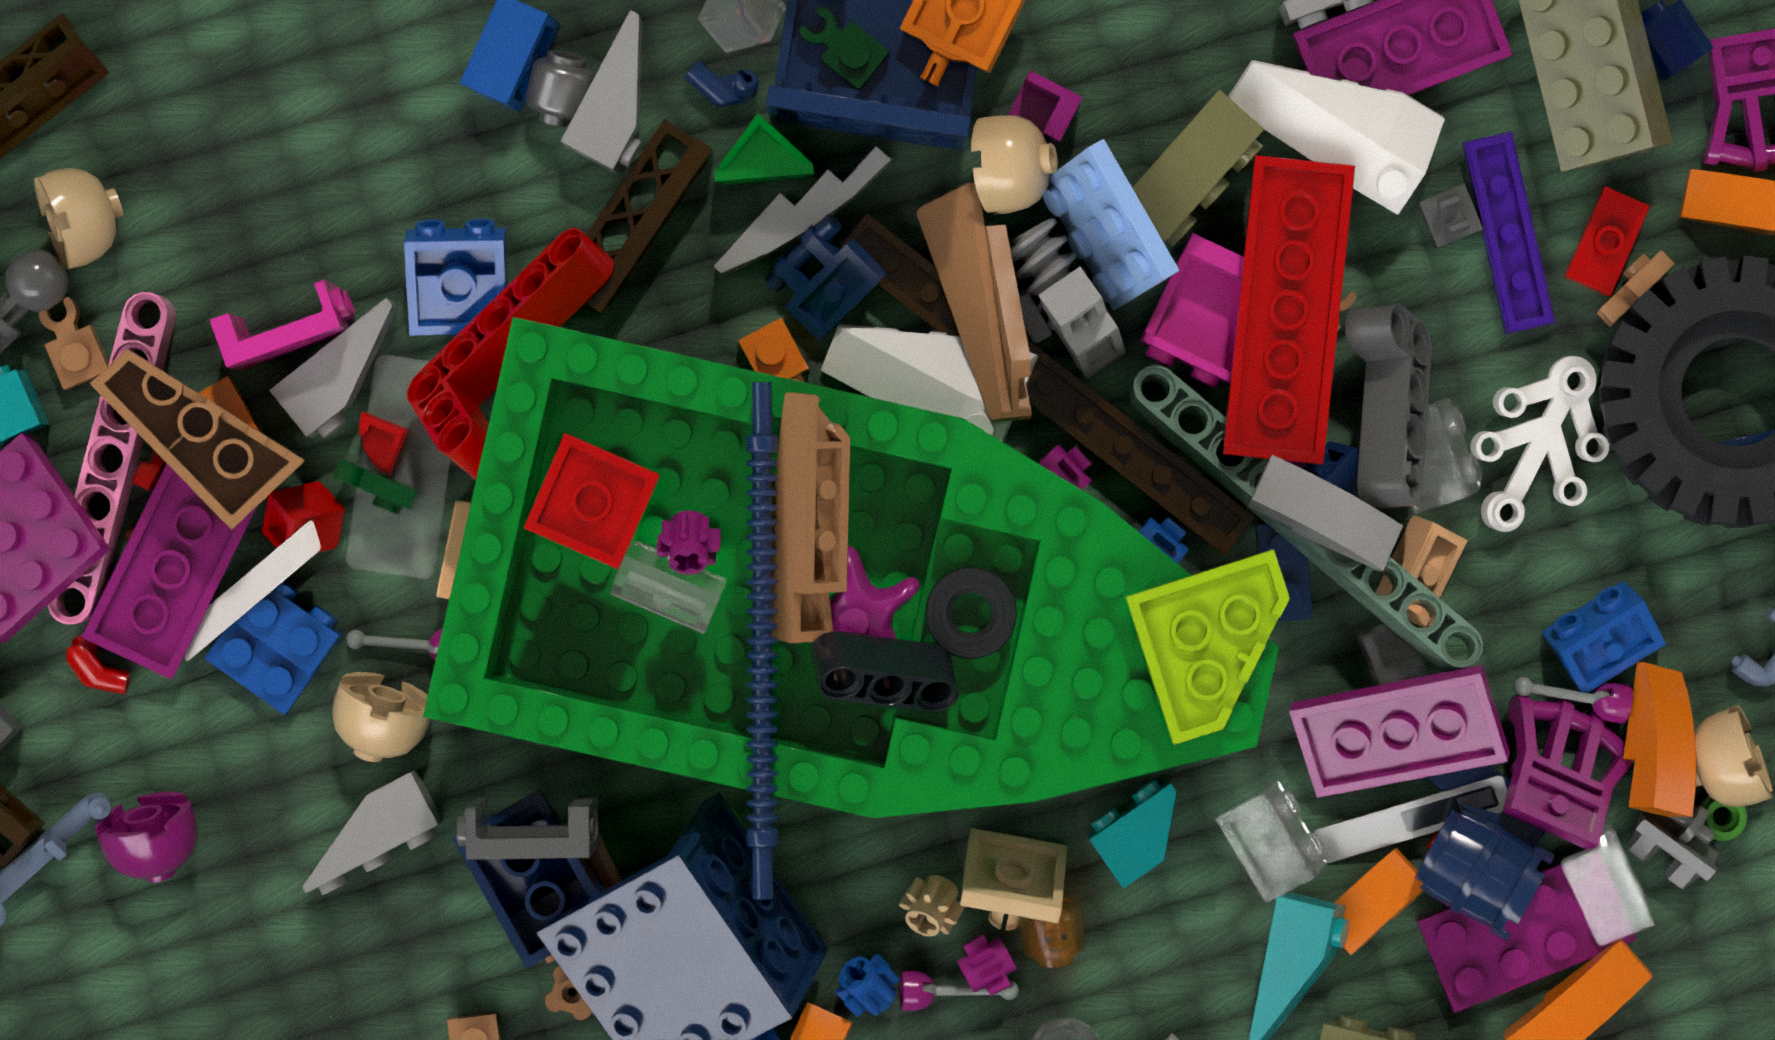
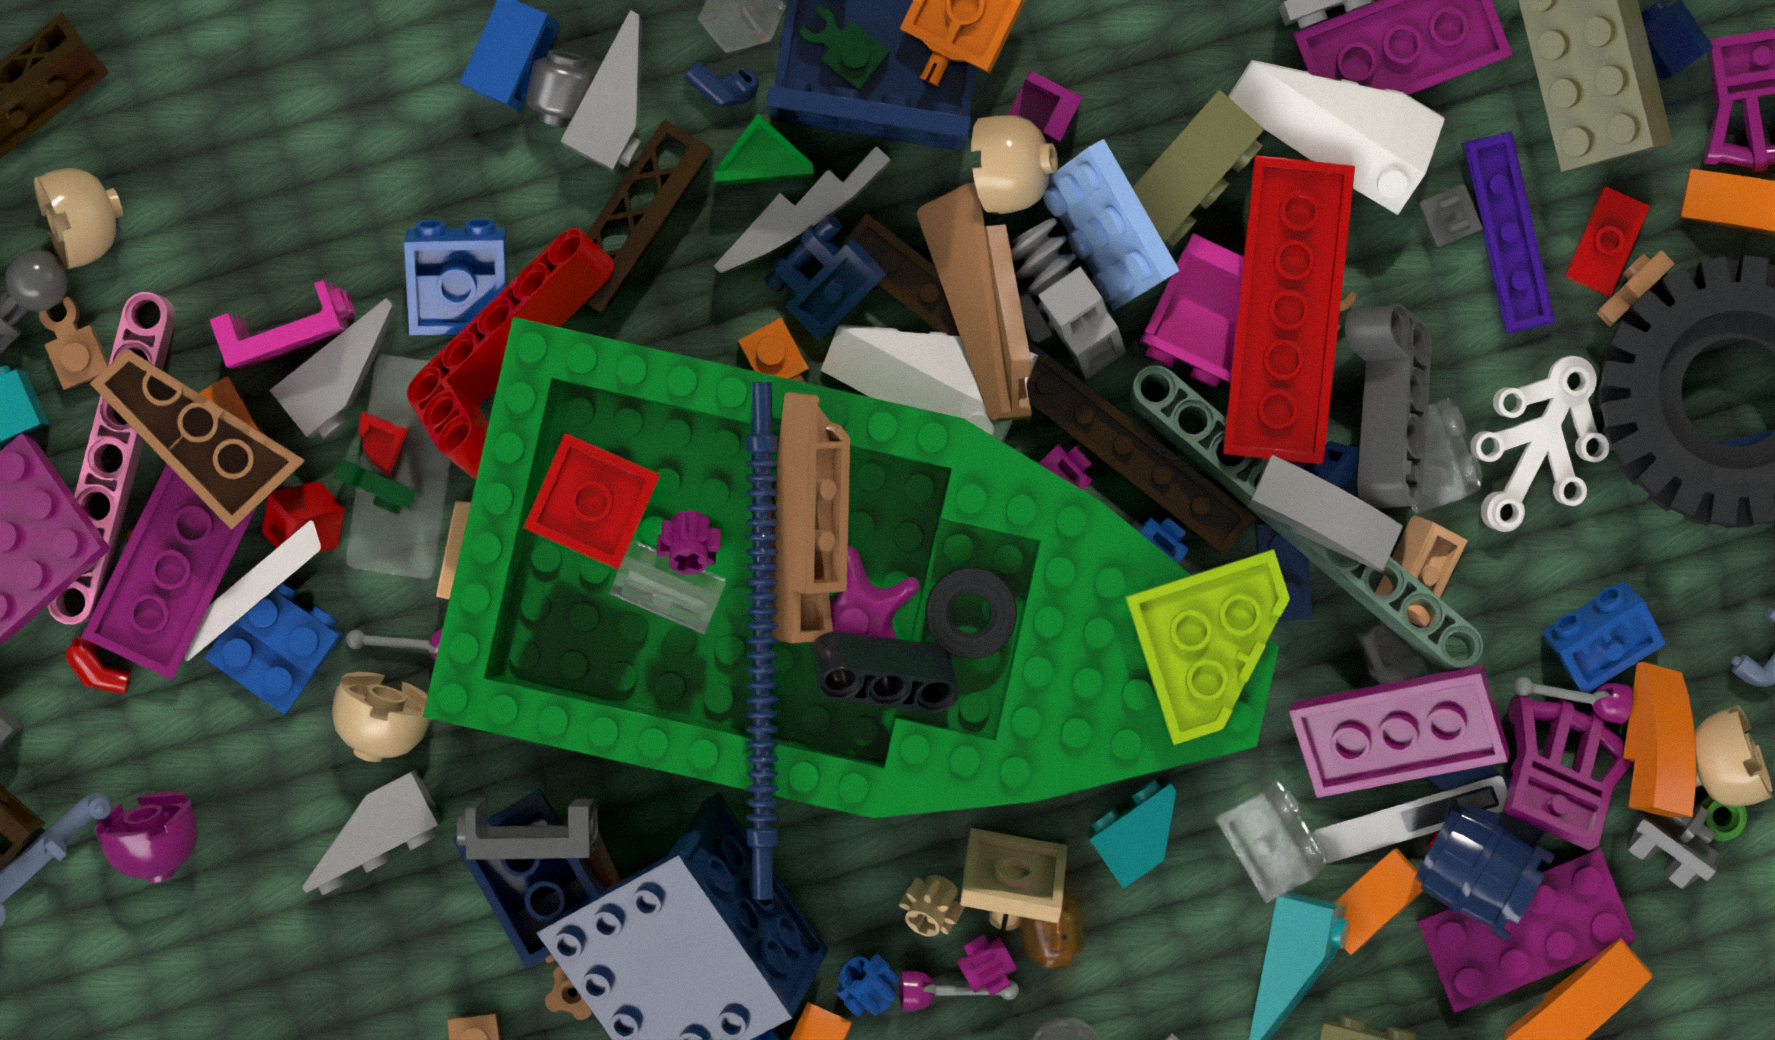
(149, 473): red tile -> none
(1608, 889): clear panel -> none

